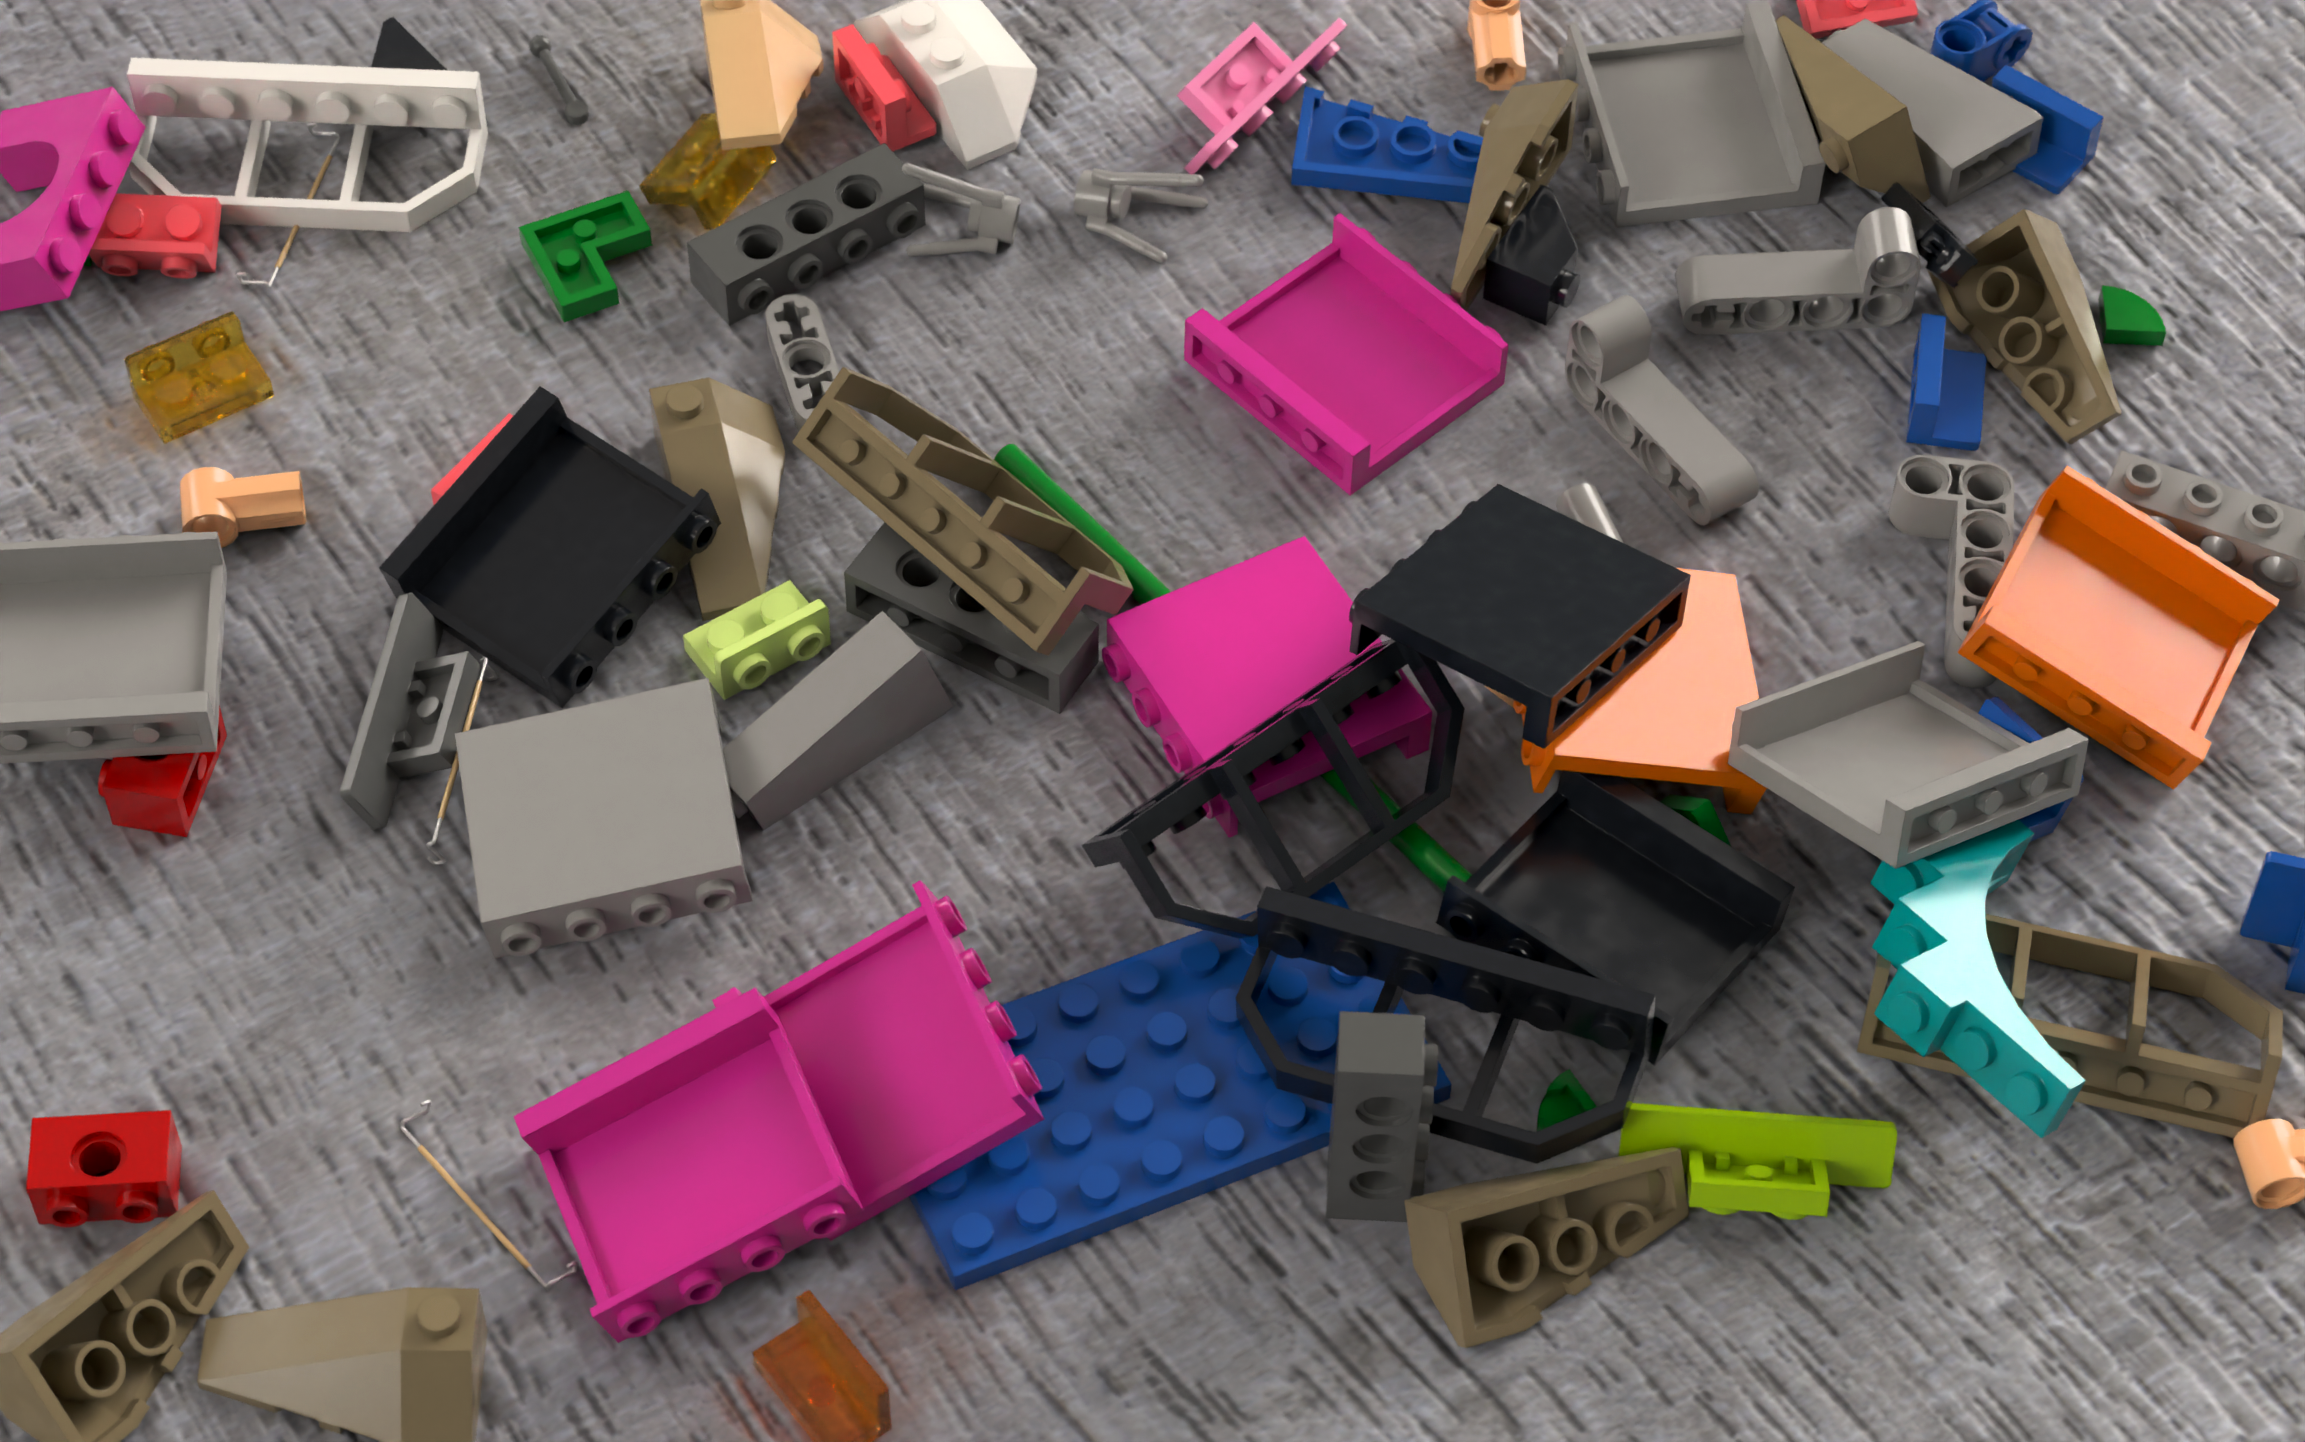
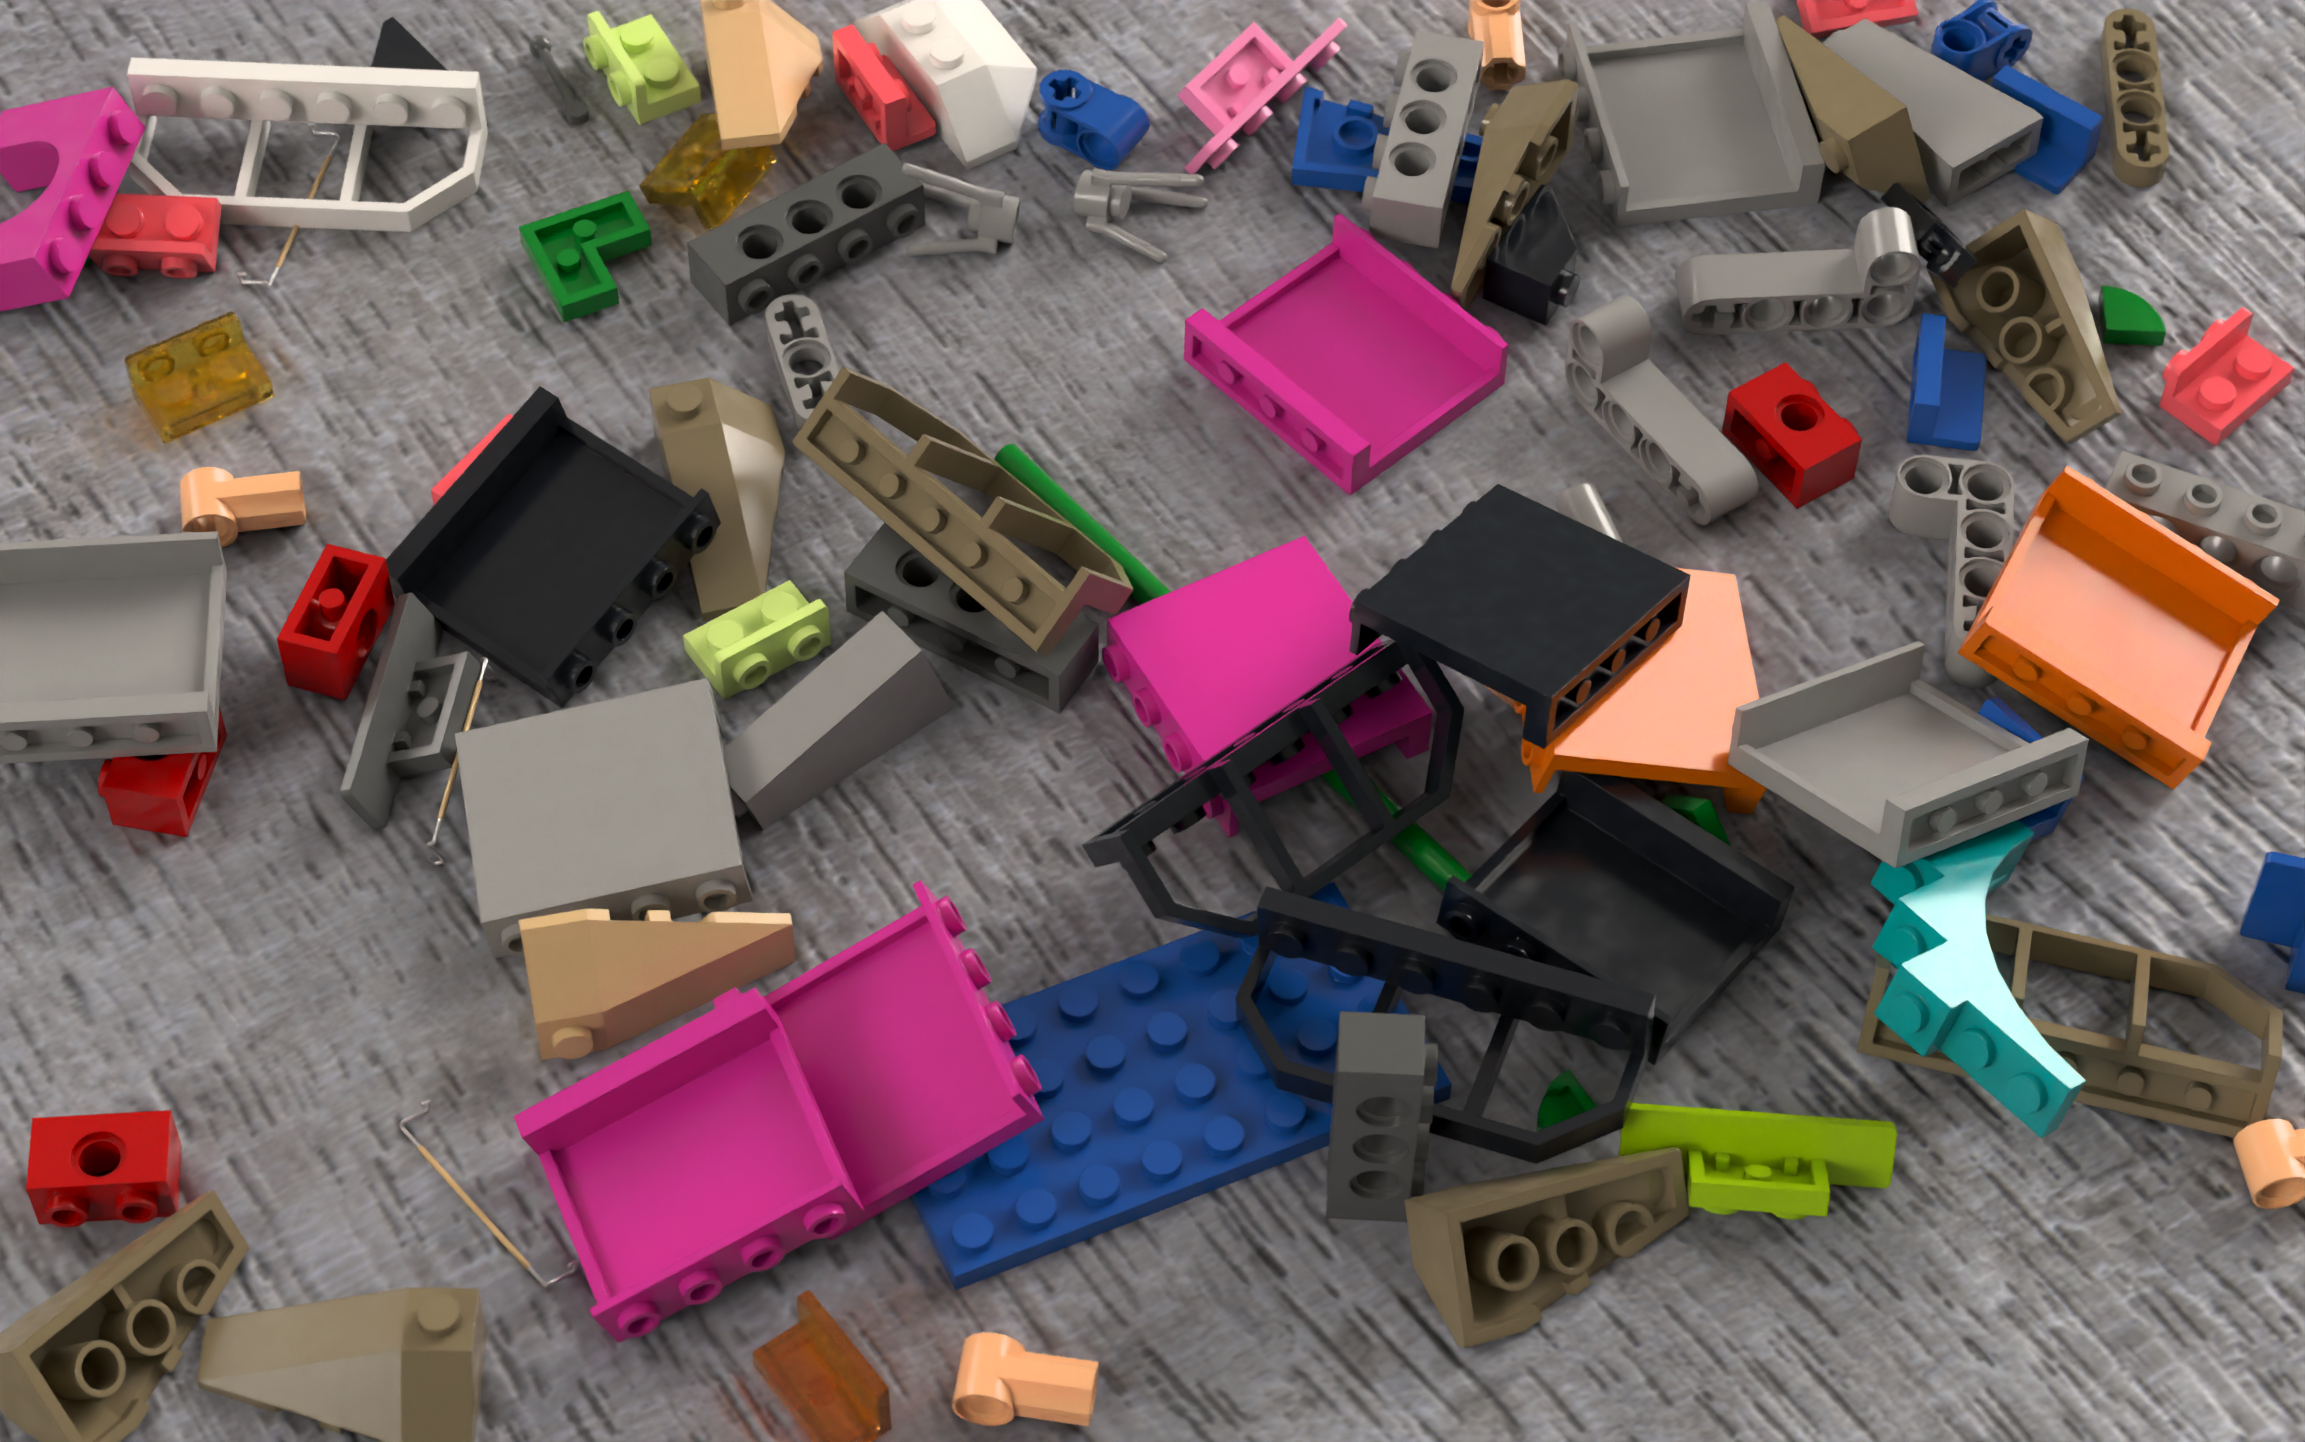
(336, 621): none -> red brick
(618, 978): none -> tan wedge
(641, 67): none -> yellowish green bracket
(1005, 1381): none -> light nougat piece
(1094, 123): none -> blue piece
(1424, 139): none -> light grey brick
(1792, 435): none -> red brick
(2139, 97): none -> dark tan beam
(2222, 379): none -> coral bracket

